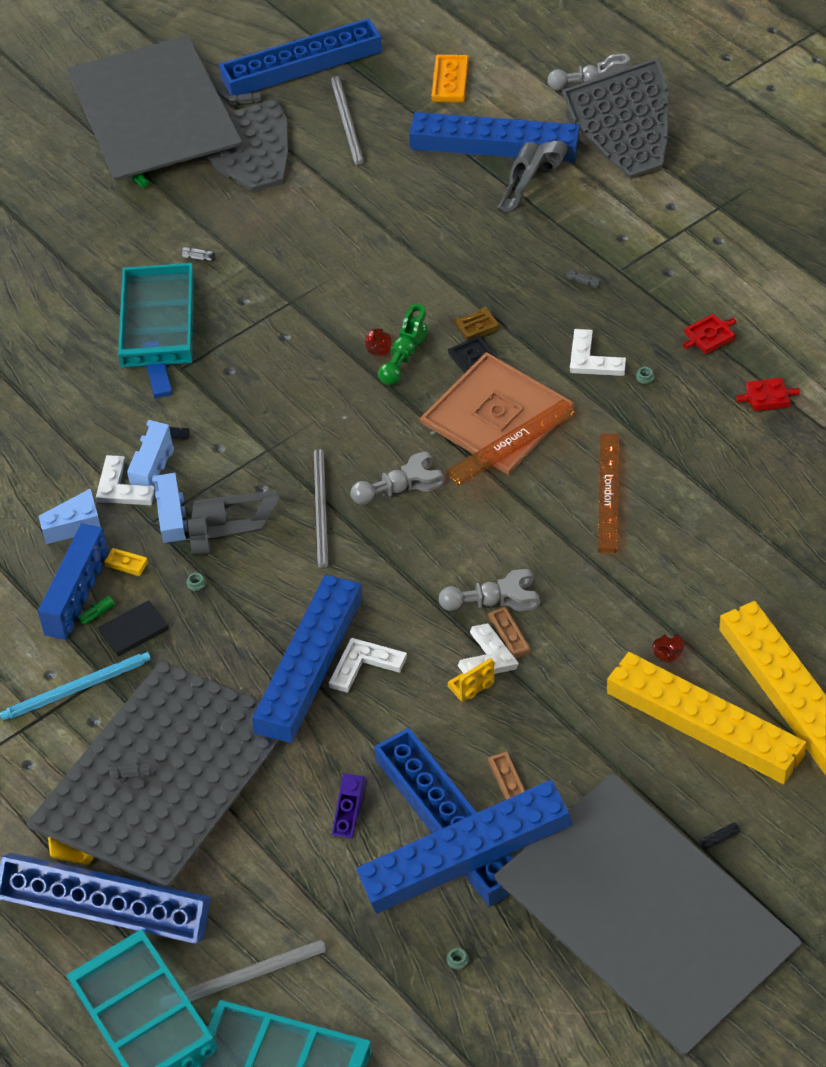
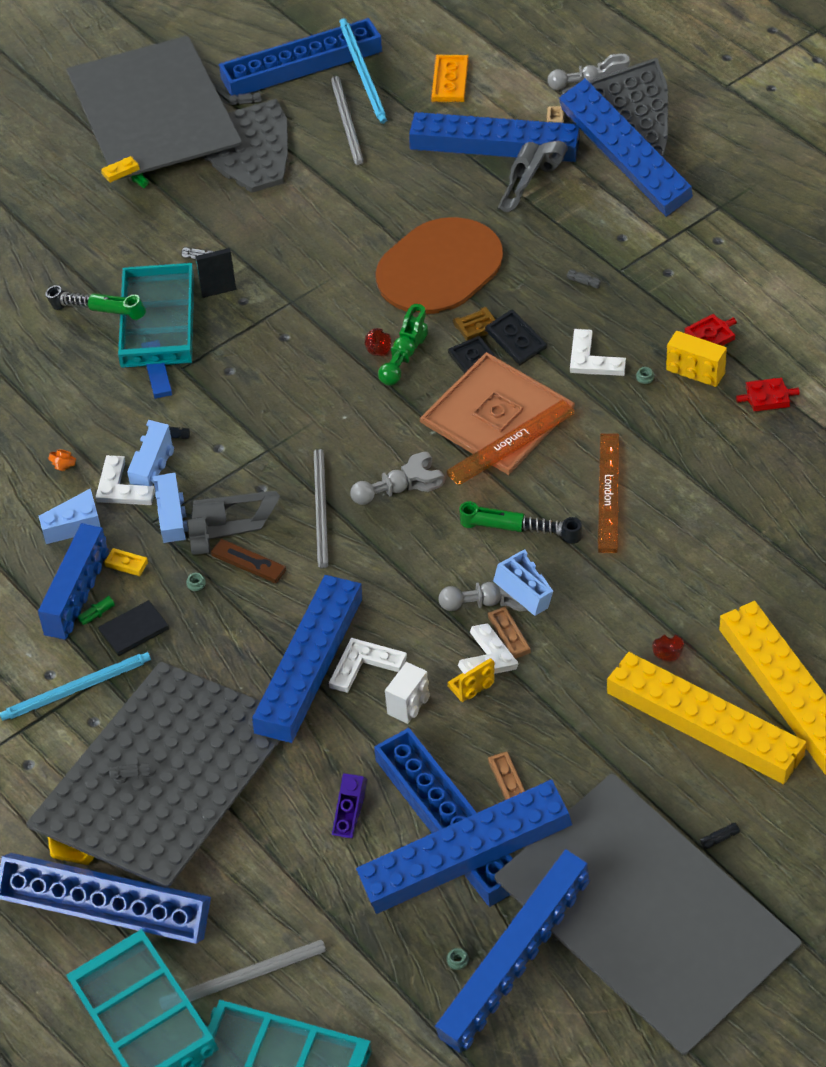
(62, 459): none -> orange plate
(120, 169): none -> yellow plate
(128, 305): none -> green piece
(215, 272): none -> black tile
(248, 561): none -> reddish brown tile
(363, 71): none -> medium azure piece
(407, 693): none -> white brick
(439, 264): none -> dark orange tile
(473, 516): none -> piece
(513, 951): none -> blue brick
(516, 337): none -> black tile
(523, 582): none -> light blue wedge
(555, 114): none -> tan slope
(626, 147): none -> blue brick
(696, 358): none -> yellow brick

